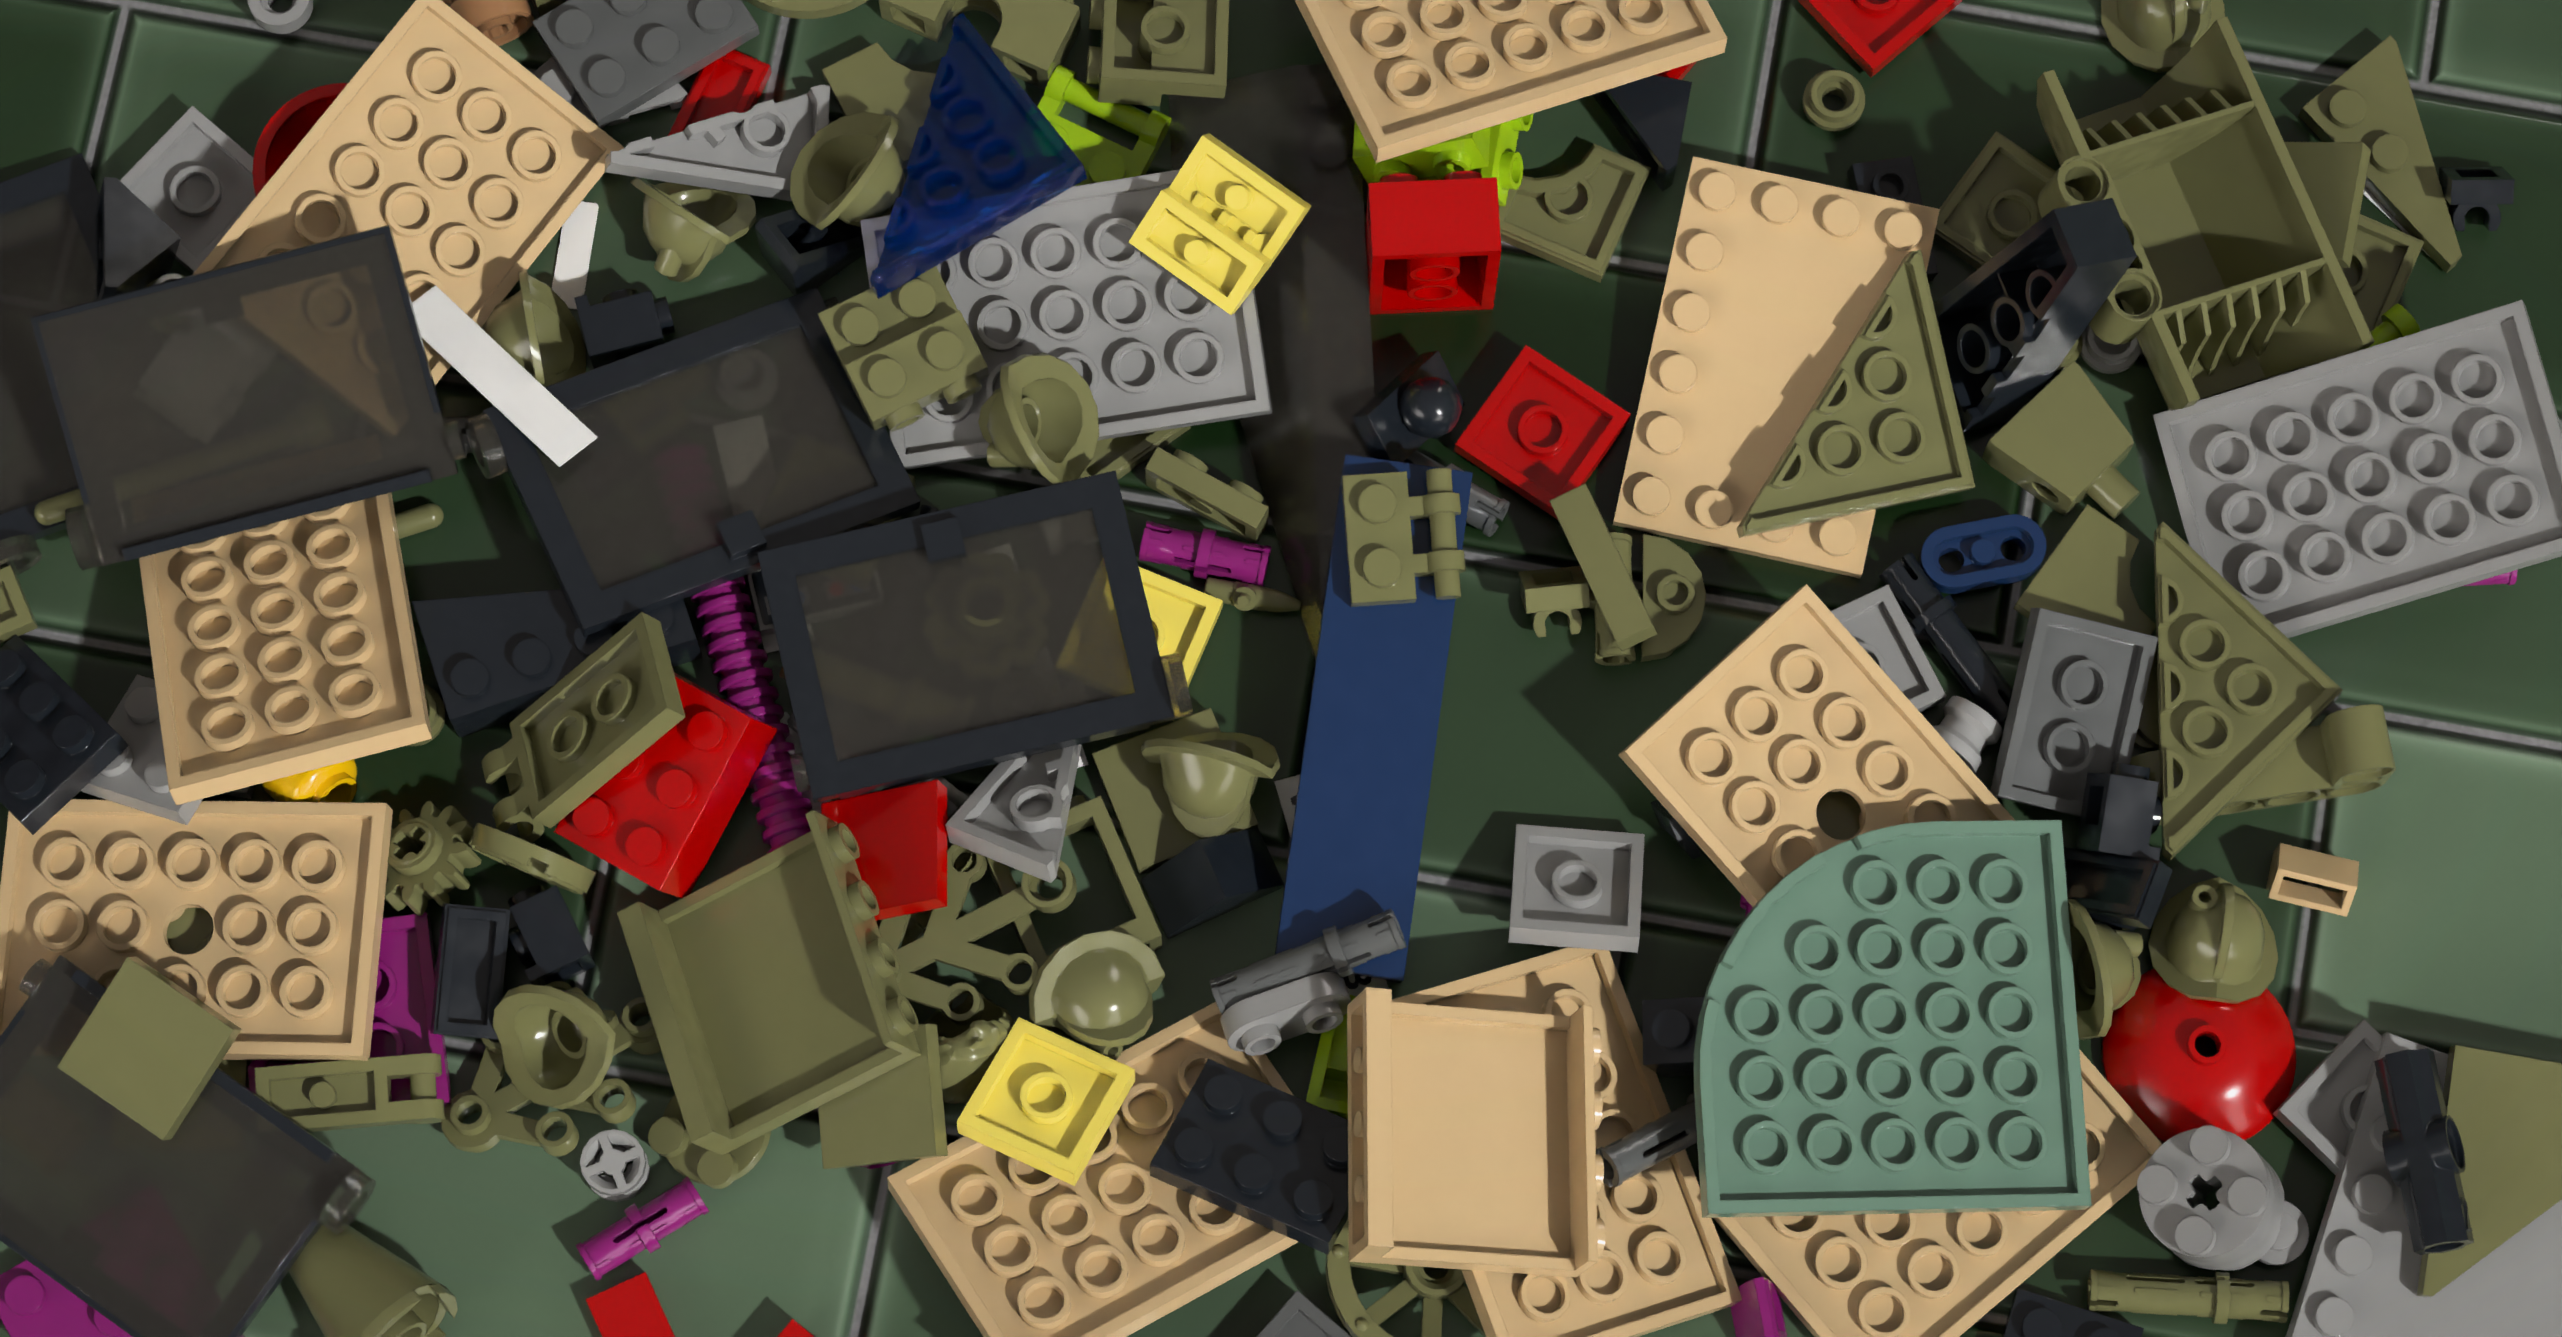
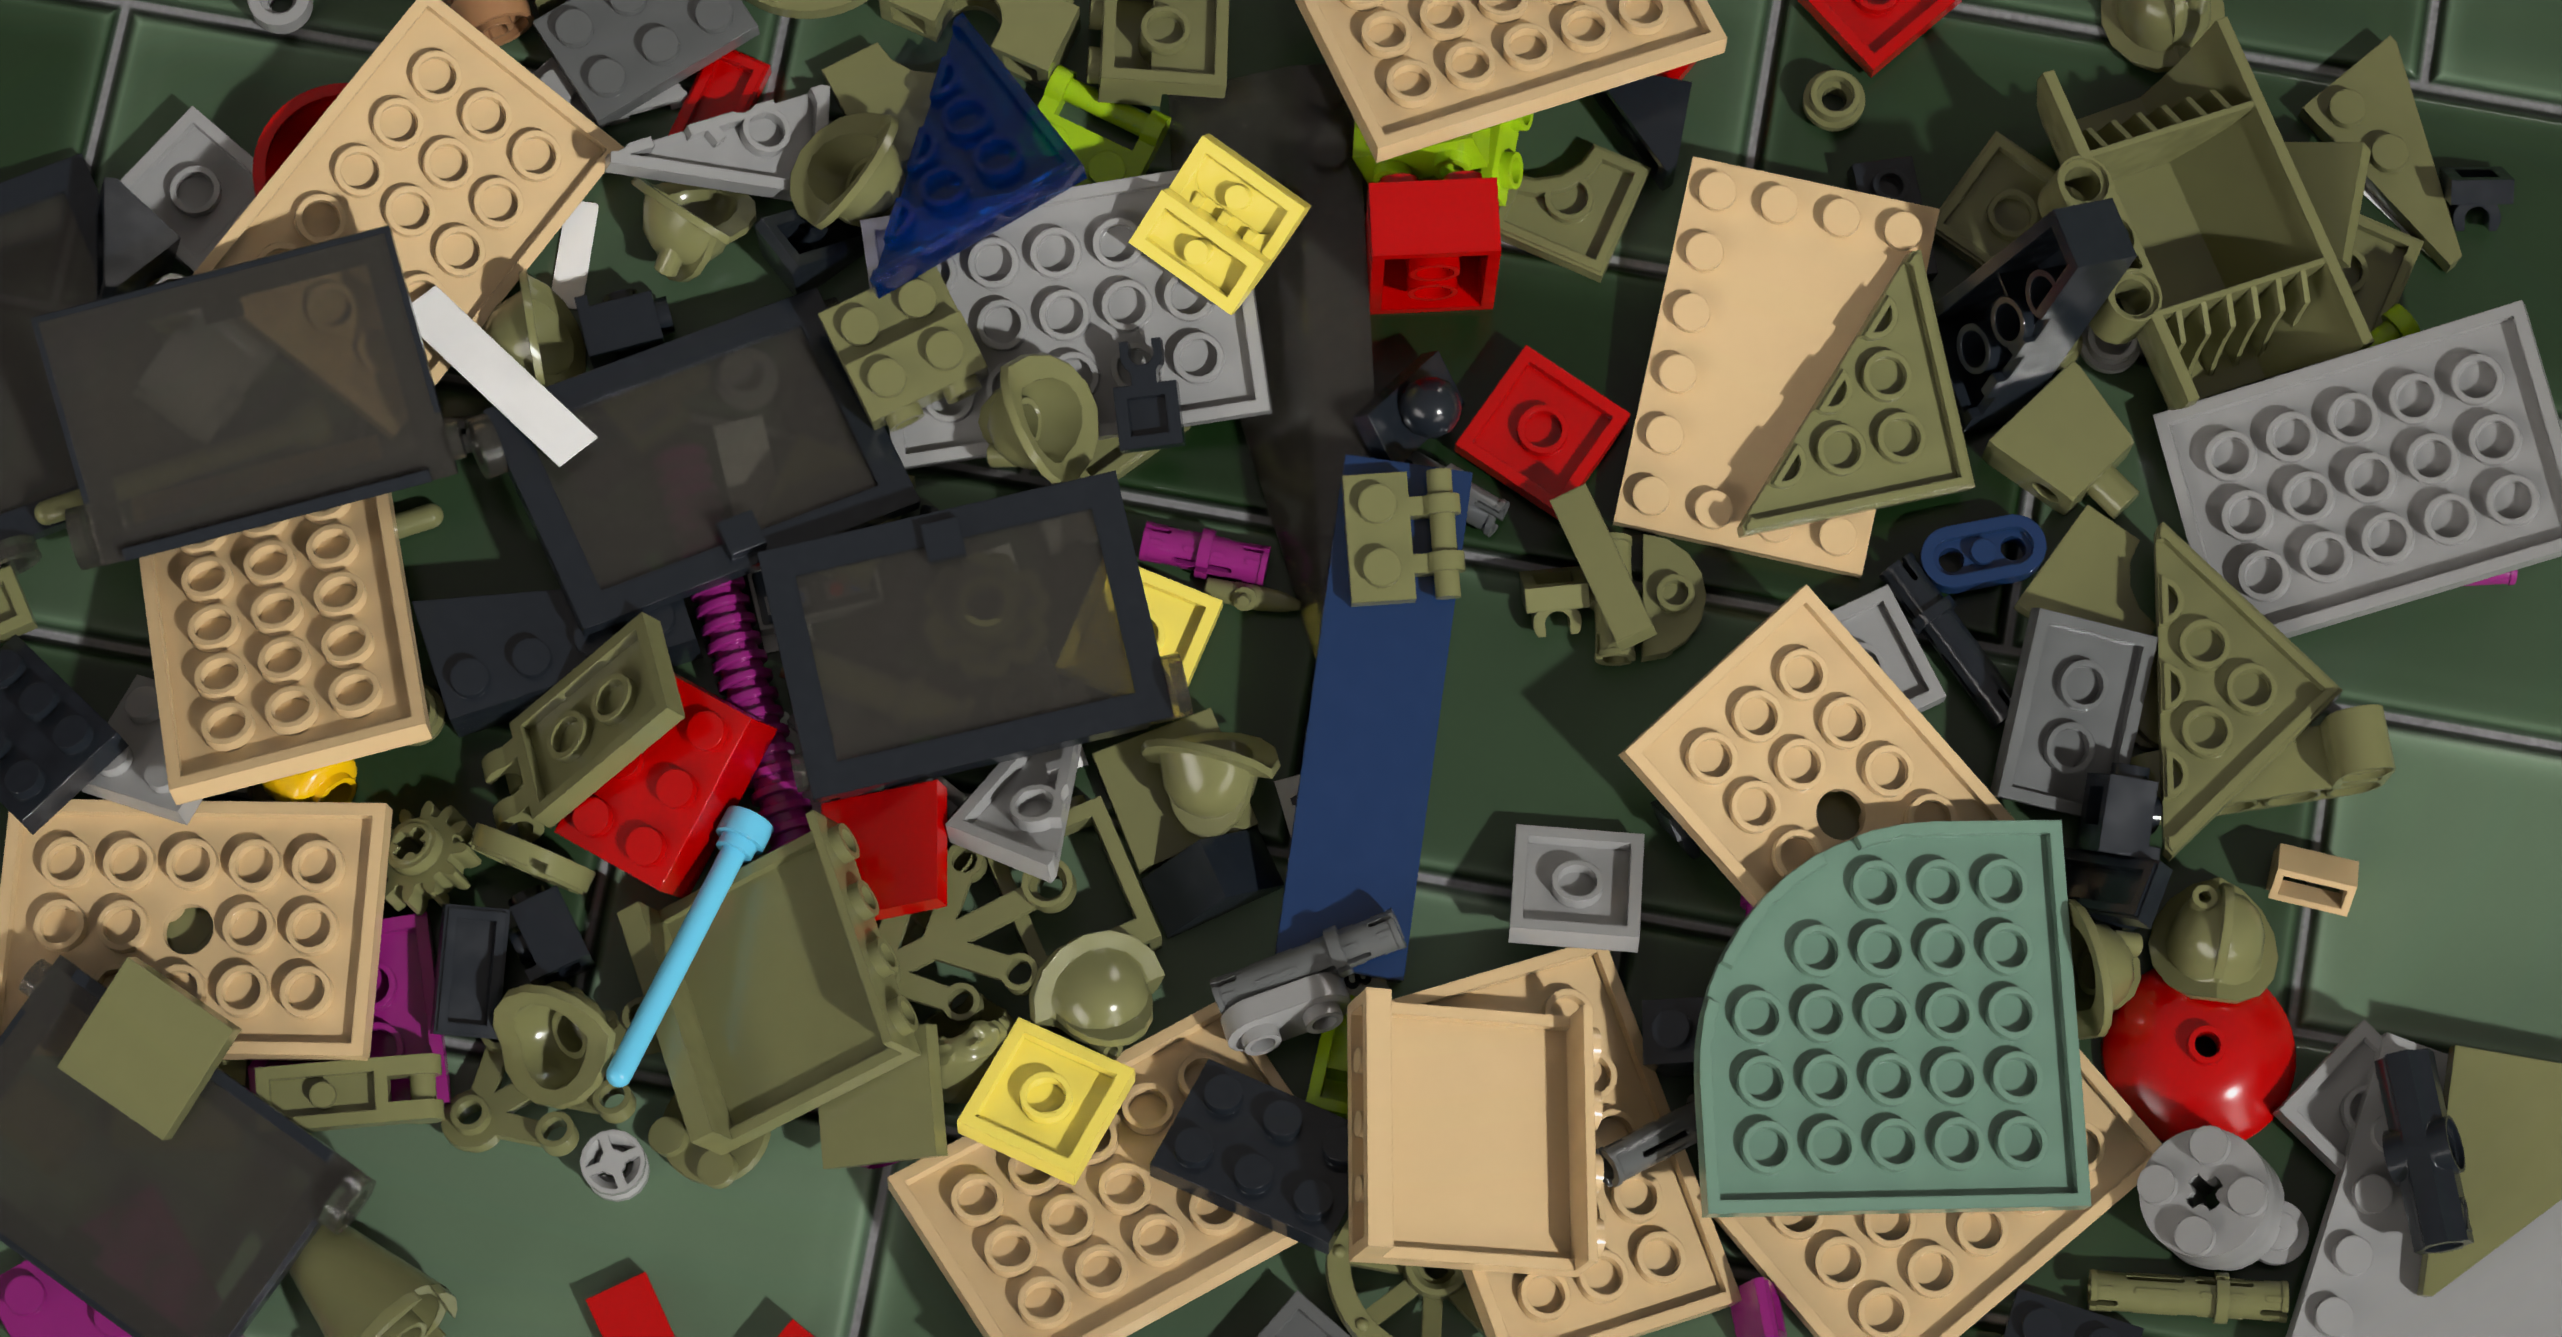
(642, 1228): magenta pin -> none
(741, 837): none -> medium azure piece
(1148, 409): none -> black plate
(1187, 483): olive plate -> none
(1968, 730): light grey wheel -> none

